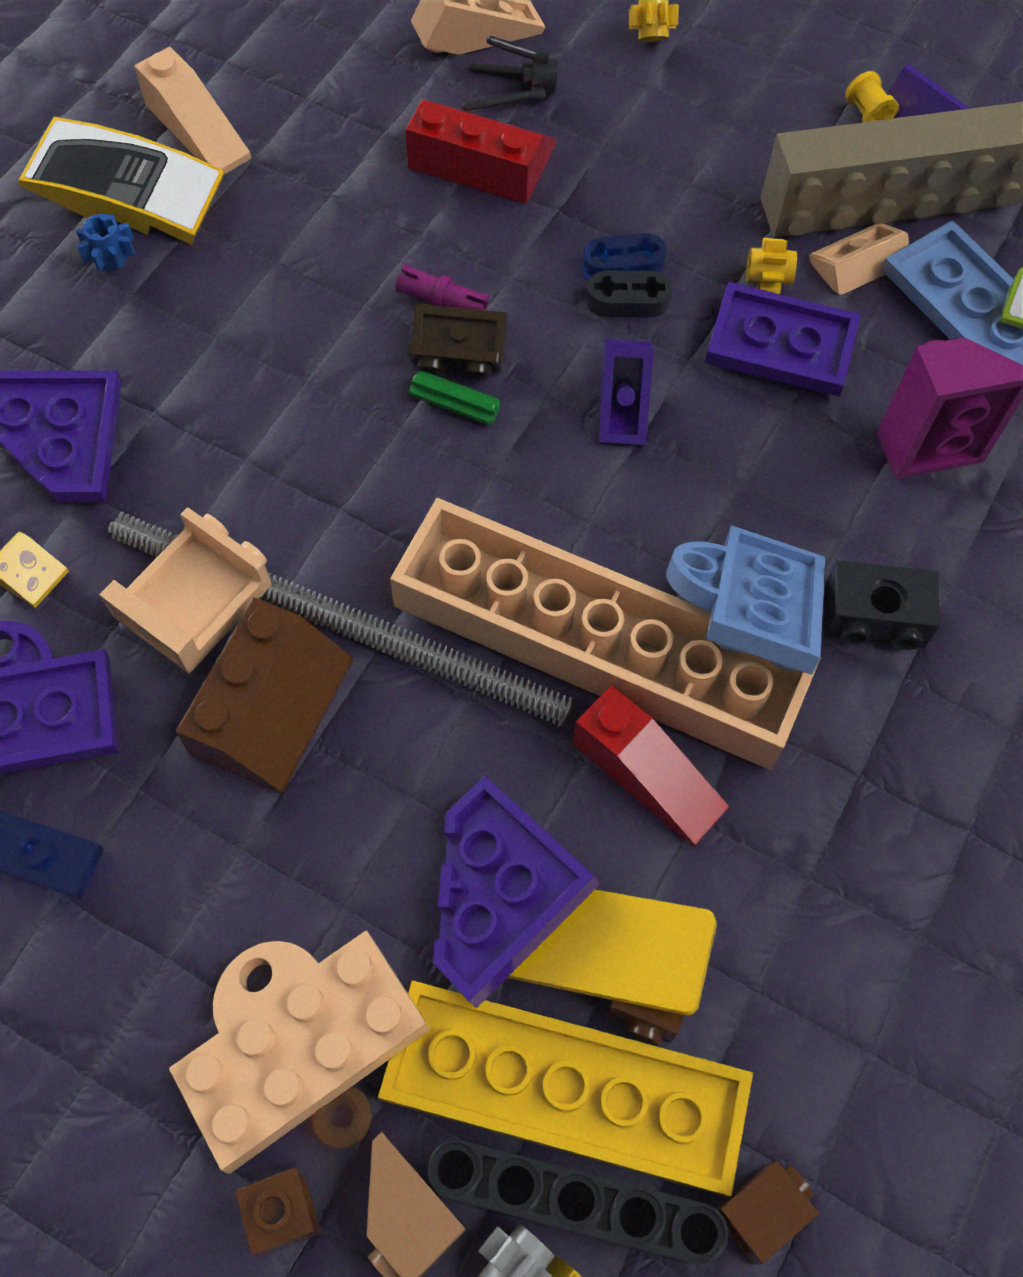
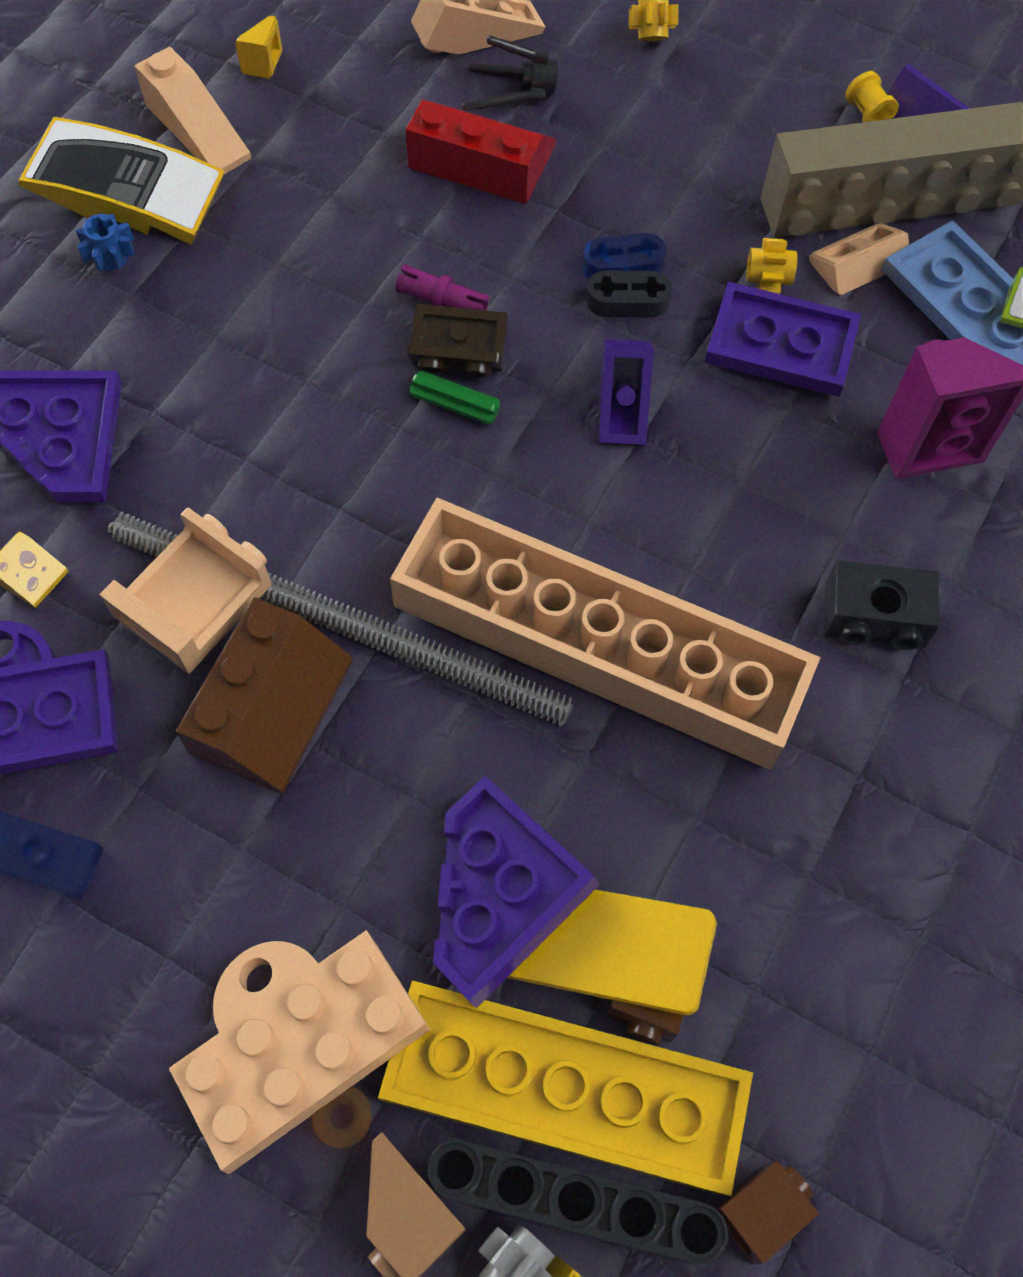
(260, 48): none -> yellow slope
(278, 1212): reddish brown brick -> none
(648, 765): slope -> none
(759, 596): medium blue plate -> none

